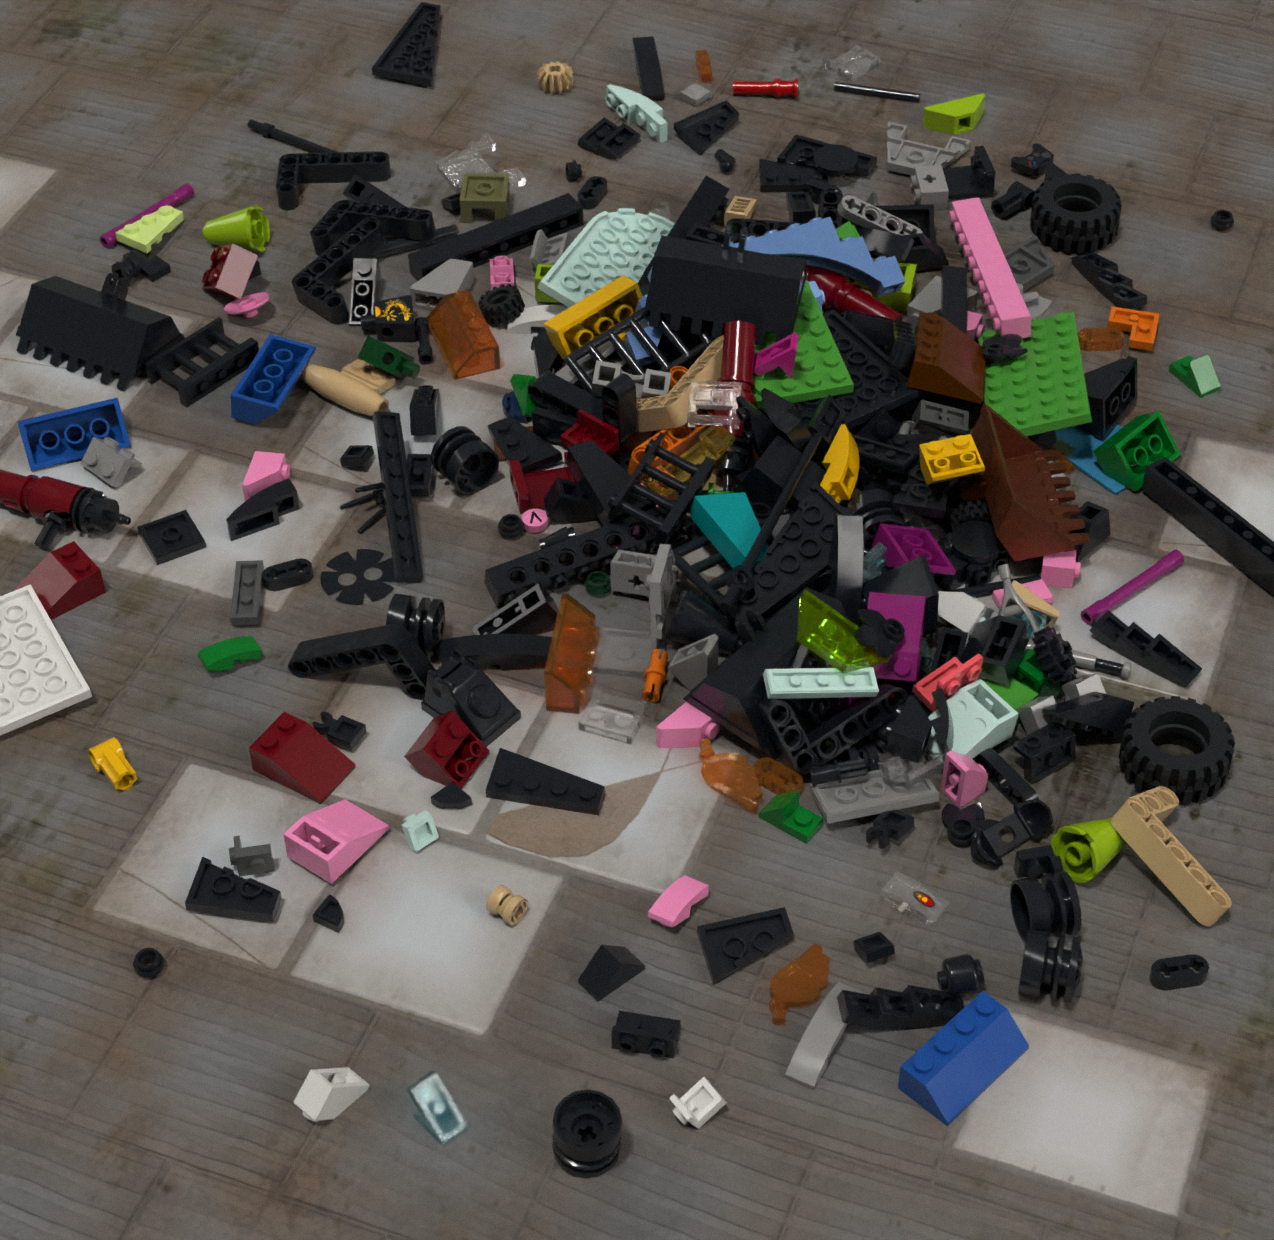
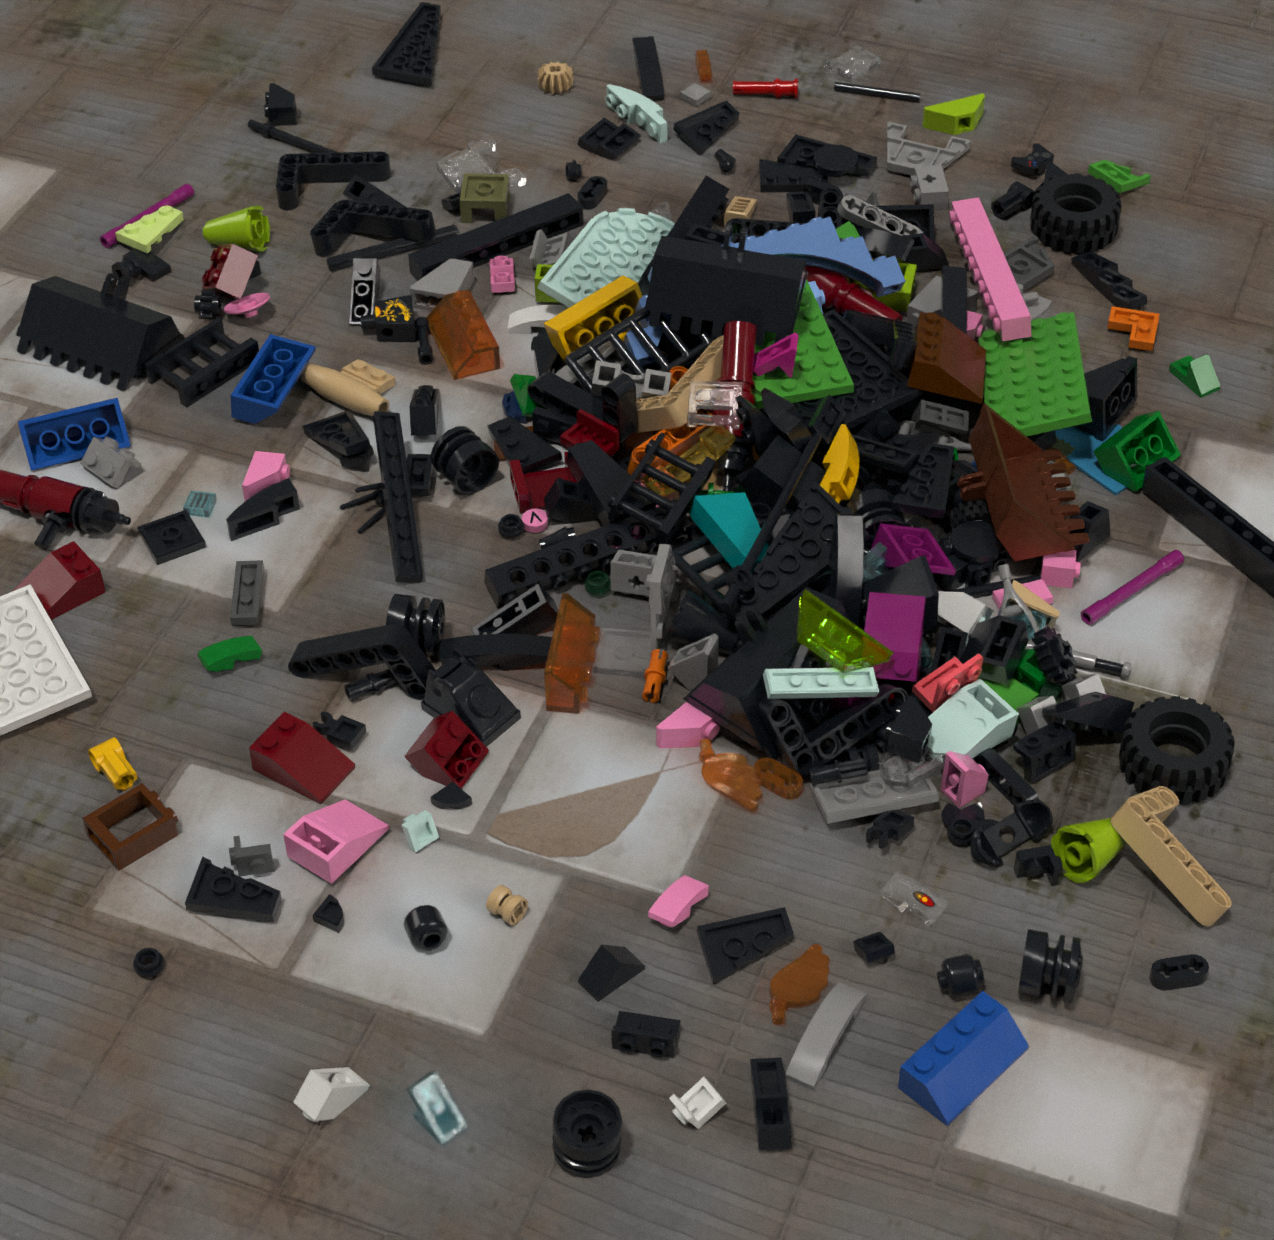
(142, 842): none -> reddish brown window
(200, 503): none -> clear light blue tile
(207, 304): none -> black gear
(280, 106): none -> black slope
(287, 574): black beam -> none
(315, 281): black beam -> none
(339, 433): none -> black wing
(355, 593): black piece -> none
(370, 684): none -> black pin
(388, 359): dark green torso -> none
(425, 927): none -> black head
(501, 304): black tyre -> none
(535, 783): black wing -> none
(612, 723): clear plate -> none
(770, 1104): none -> black slope
(787, 815): green slope -> none
(879, 632): black plate -> none
(897, 1009): black slope -> none
(943, 725): black slope -> none
(950, 459): yellow slope -> none
(971, 180): black bracket -> none
(996, 349): black plate -> none
(1046, 905): black wheel -> none
(1100, 339): clear orange beam -> none
(1117, 176): none -> bright green wing
(1151, 653): black slope -> none
(1222, 220): black plate -> none

